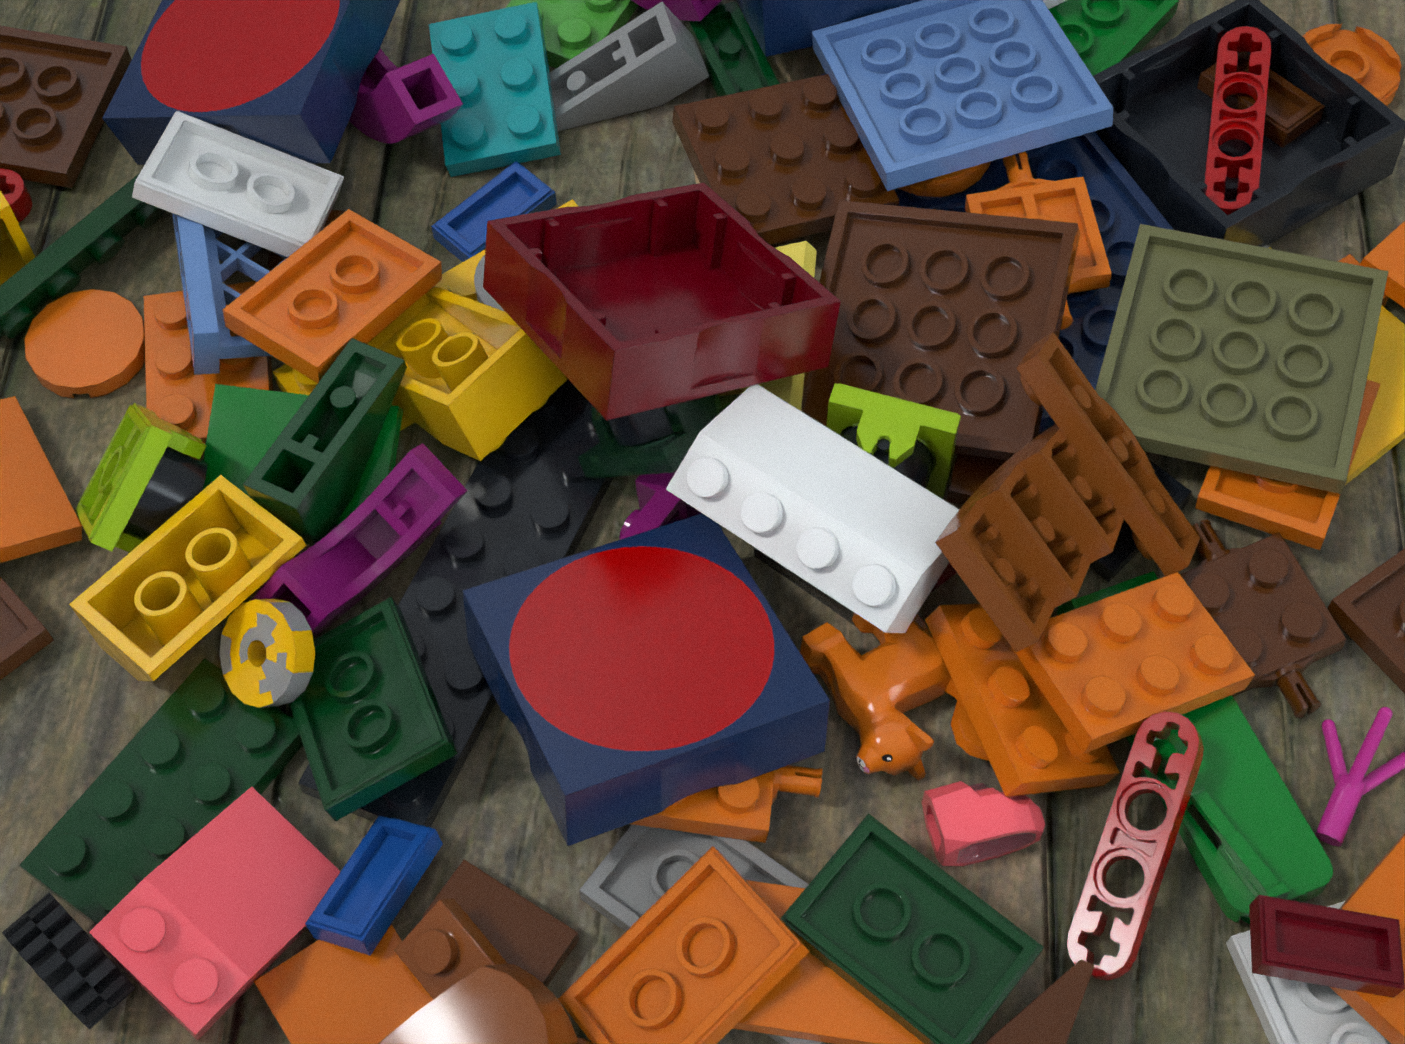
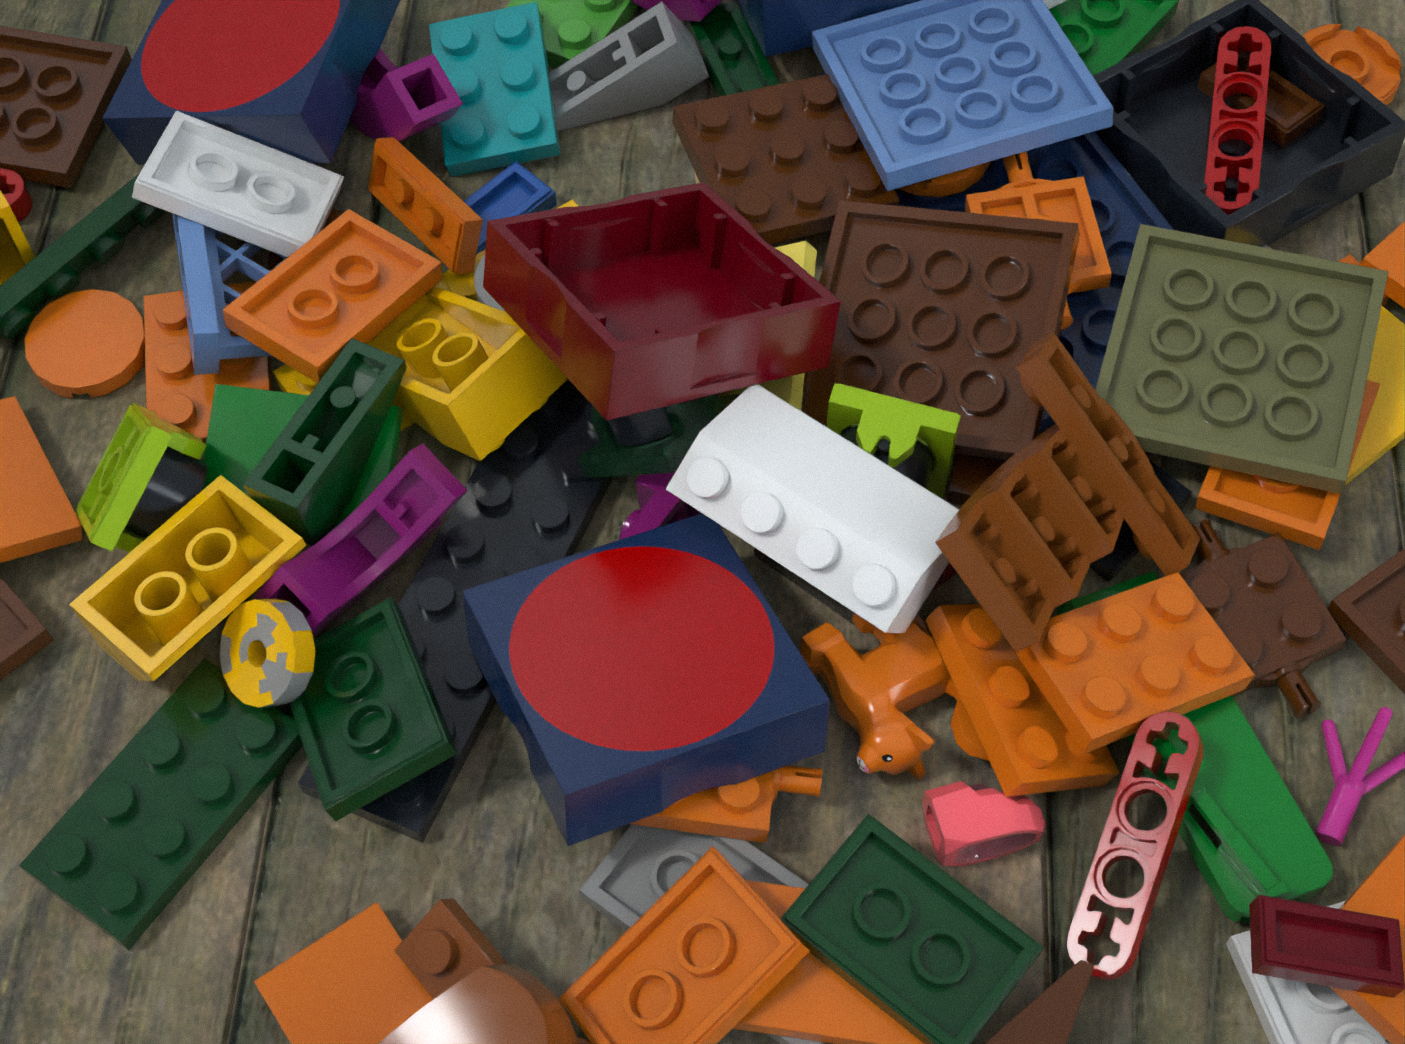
(68, 961): black tyre -> none
(218, 911): coral slope -> none
(374, 884): blue tile -> none
(425, 205): none -> orange tile
(510, 922): reddish brown tile -> none

